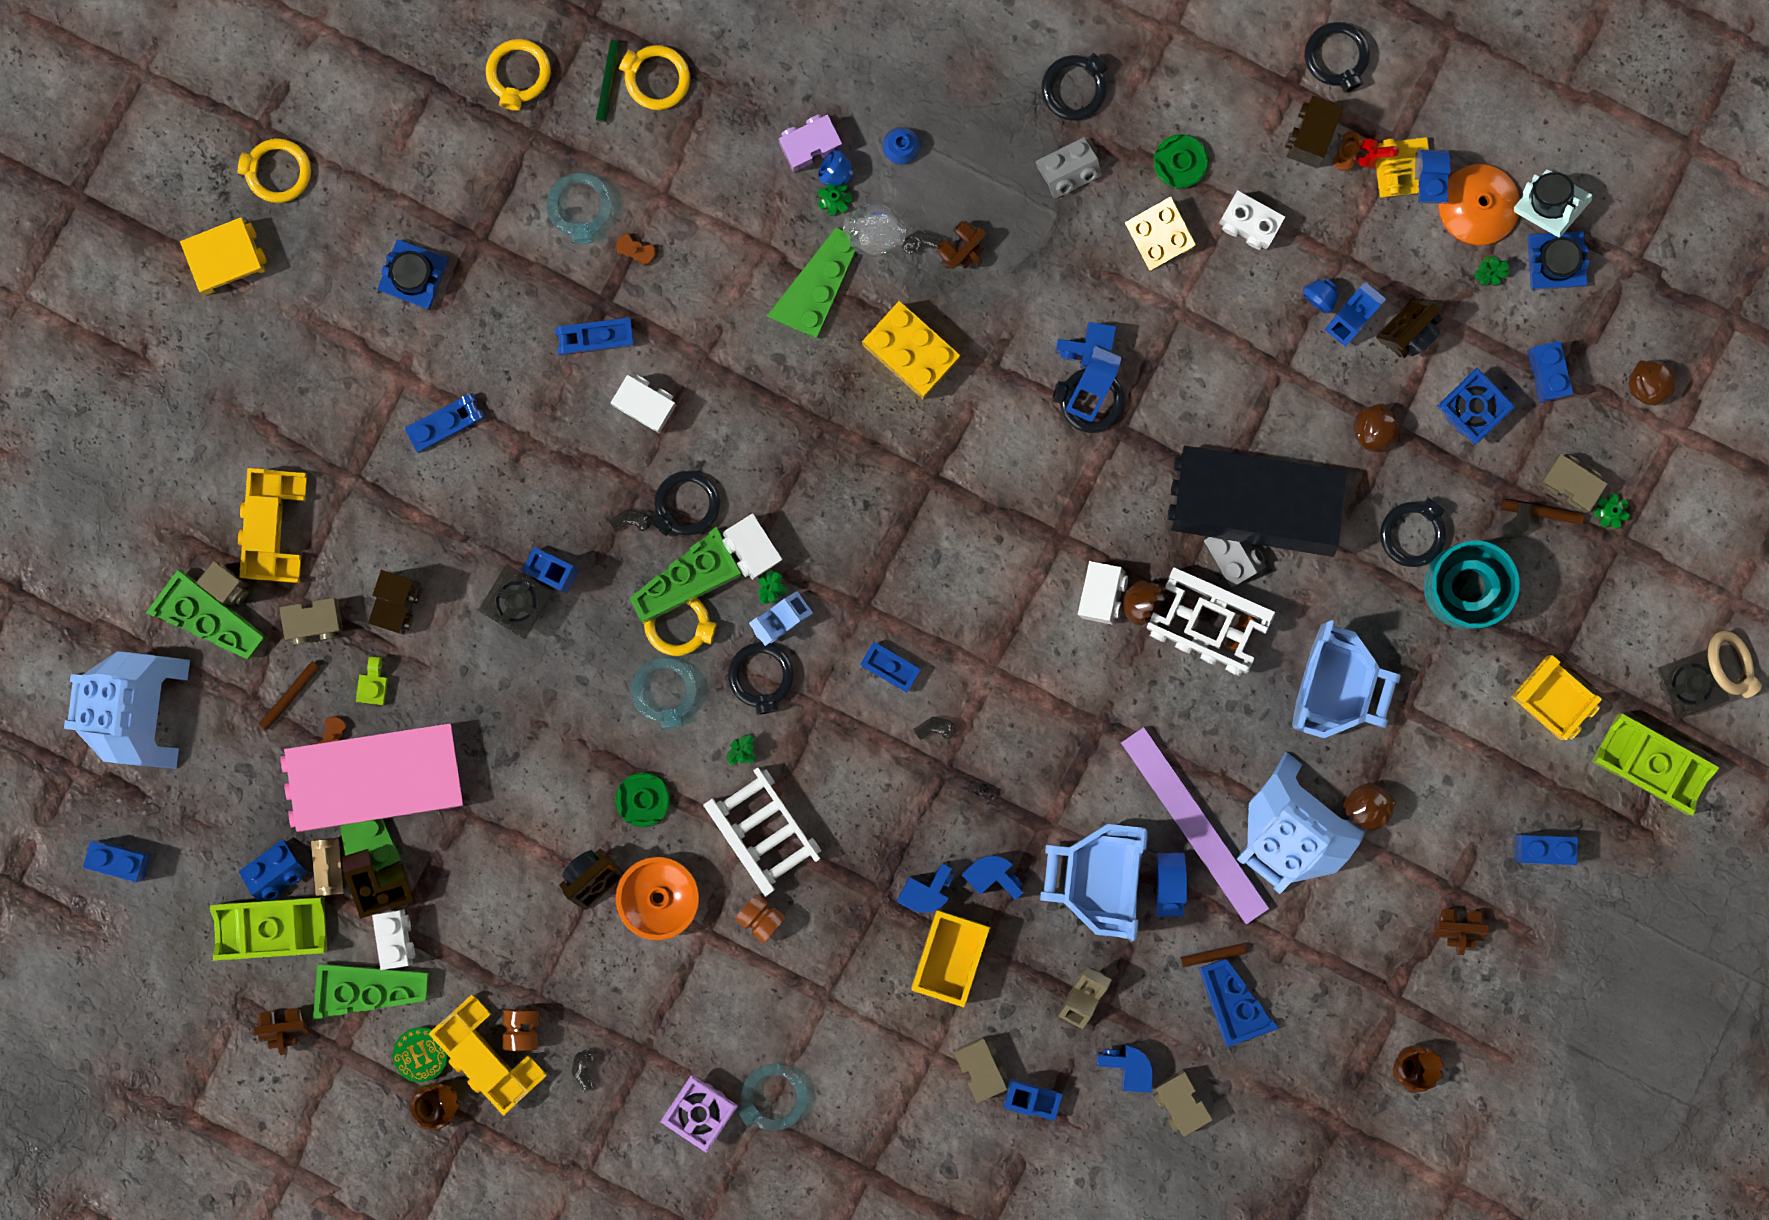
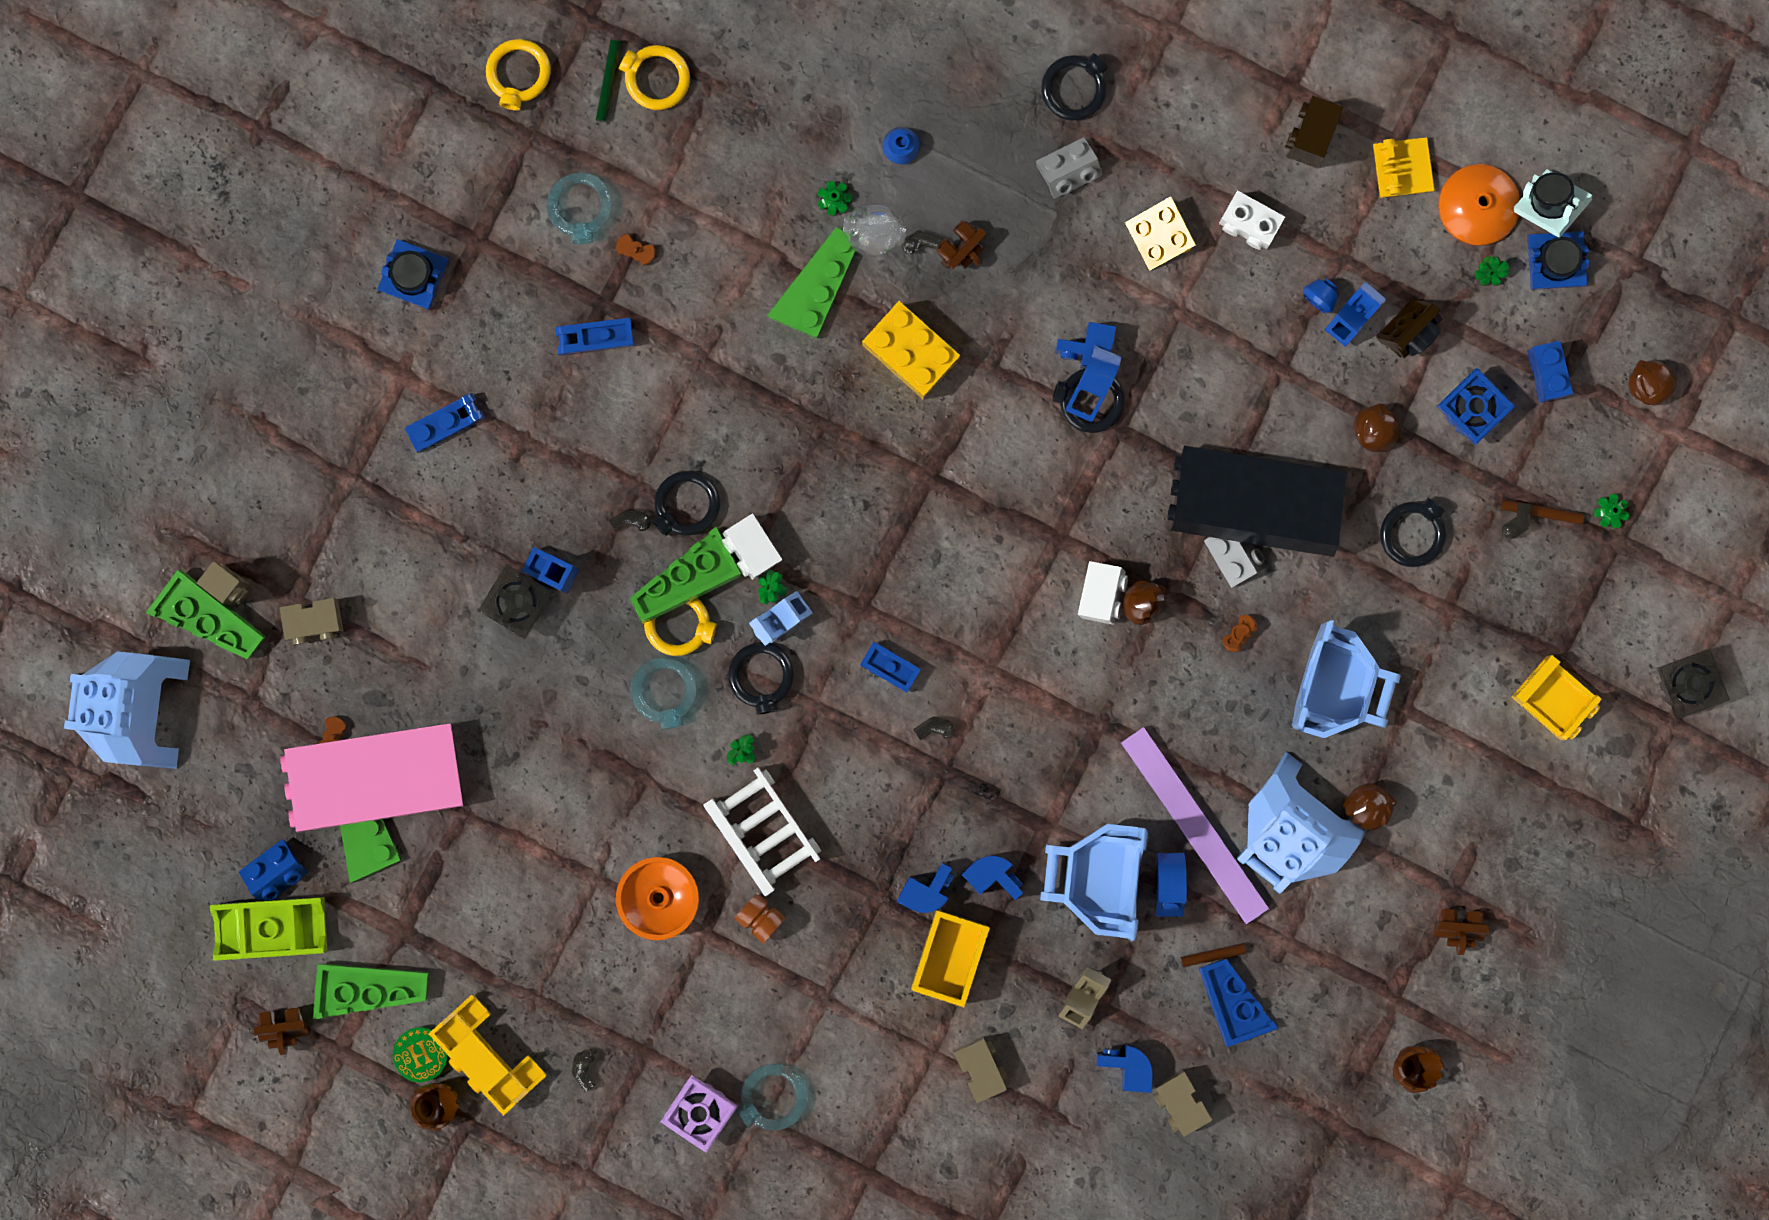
(116, 861): blue brick -> none
(223, 255): yellow panel -> none
(249, 164): yellow piece -> none
(263, 525): yellow bracket -> none
(289, 695): reddish brown bar -> none
(327, 867): tan hinge -> none
(371, 686): lime plate -> none
(373, 889): dark brown brick -> none
(393, 939): white brick -> none
(394, 602): dark brown brick -> none
(520, 1039): dark orange wheel -> none
(589, 877): dark brown piece -> none
(642, 799): green tile -> none
(643, 403): white brick -> none
(809, 141): lavender brick -> none
(835, 169): blue cone -> none
(1032, 1099): blue brick -> none
(1180, 161): green tile -> none
(1219, 601): white fence -> none
(1348, 151): dark orange piece -> none
(1349, 79): black piece -> none
(1375, 152): red bar -> none
(1432, 172): blue brick -> none
(1499, 580): teal piece -> none
(1546, 849): blue brick -> none
(1575, 482): dark tan brick -> none
(1654, 763): lime piece -> none
(1746, 683): tan piece -> none

